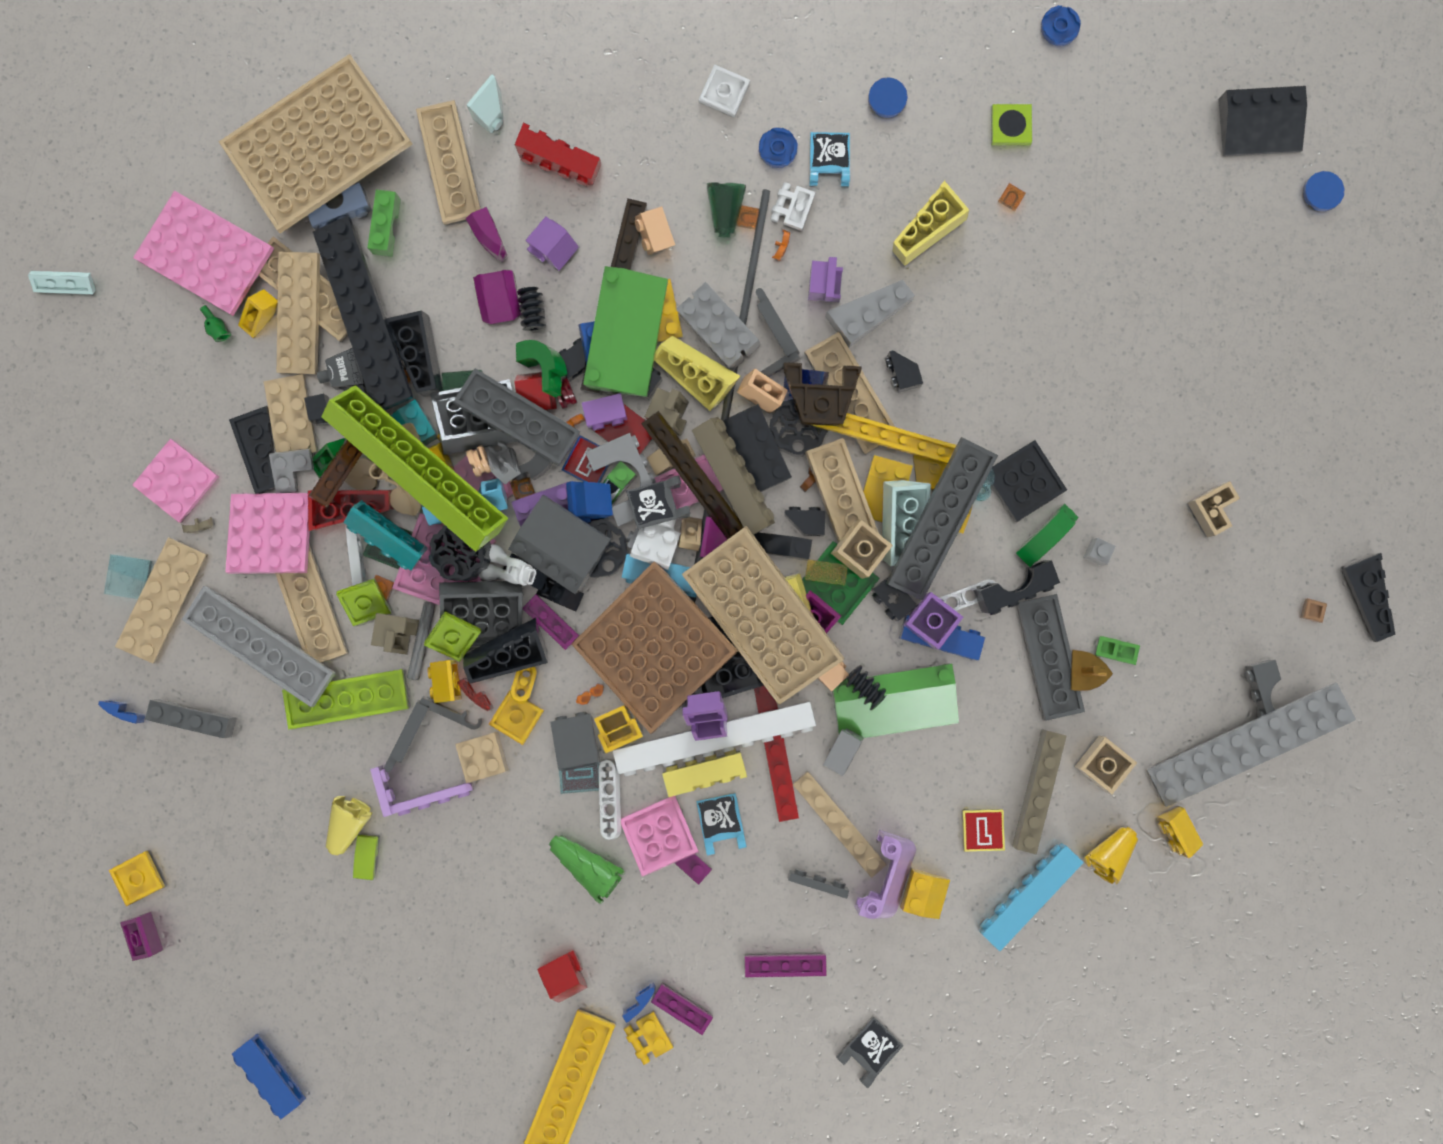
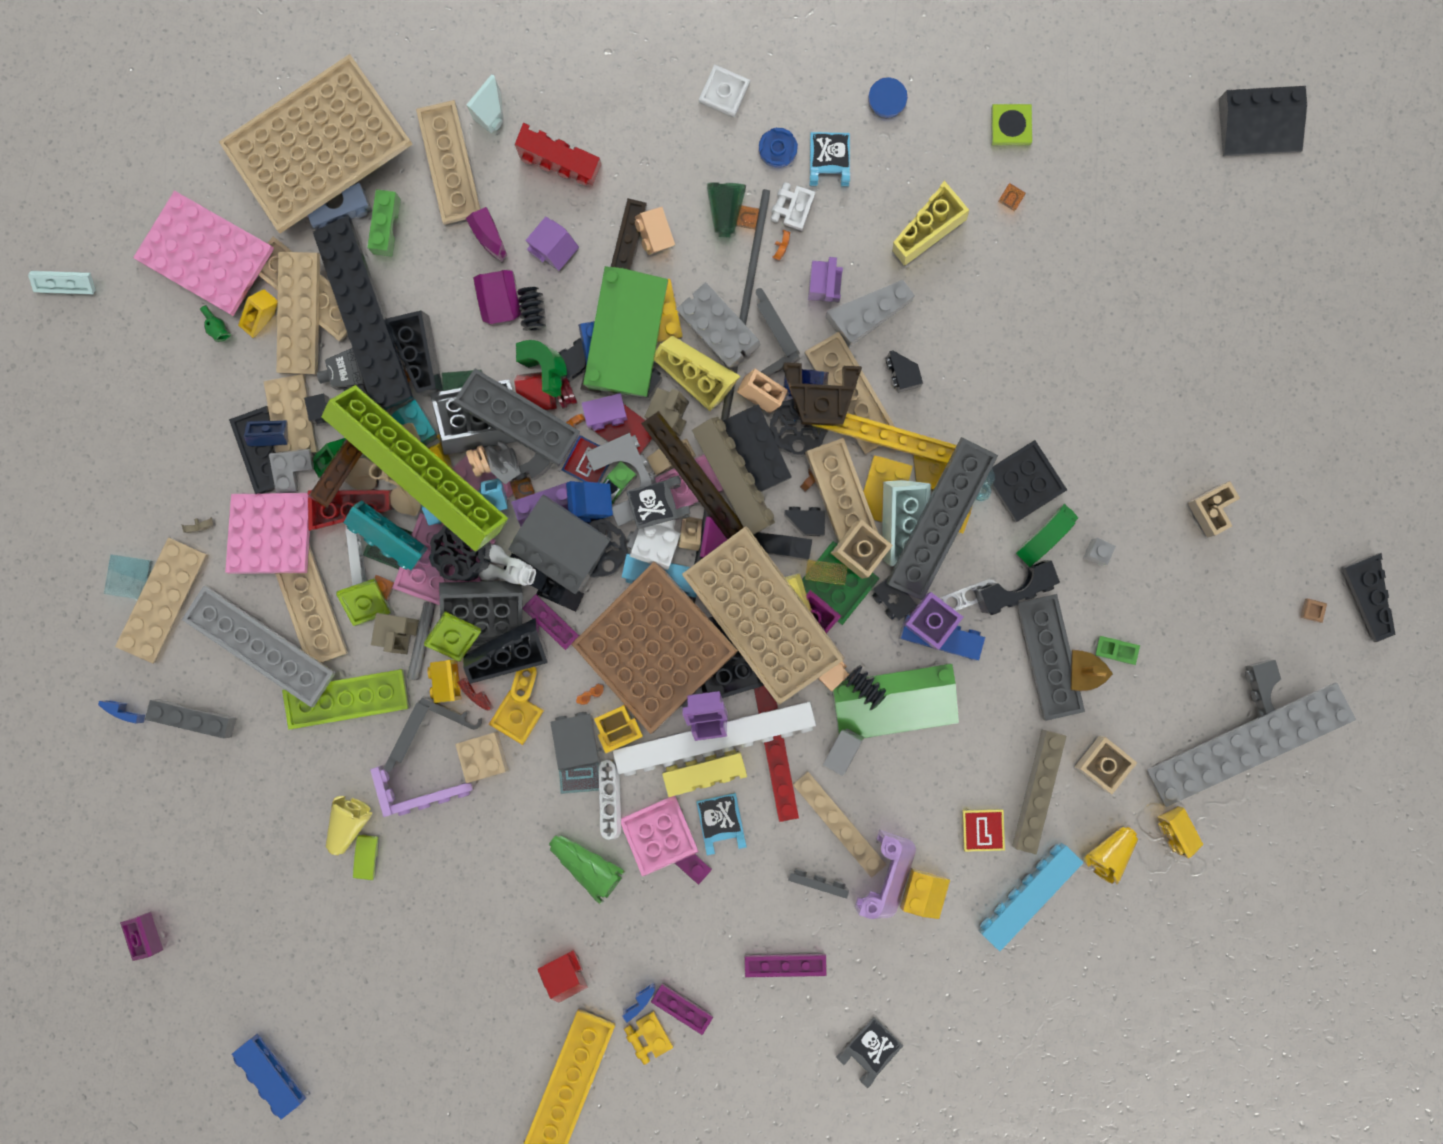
(136, 878): yellow plate -> none
(175, 480): bright pink plate -> none
(266, 433): none -> dark blue slope
(1060, 25): blue tile -> none
(1323, 191): blue tile -> none

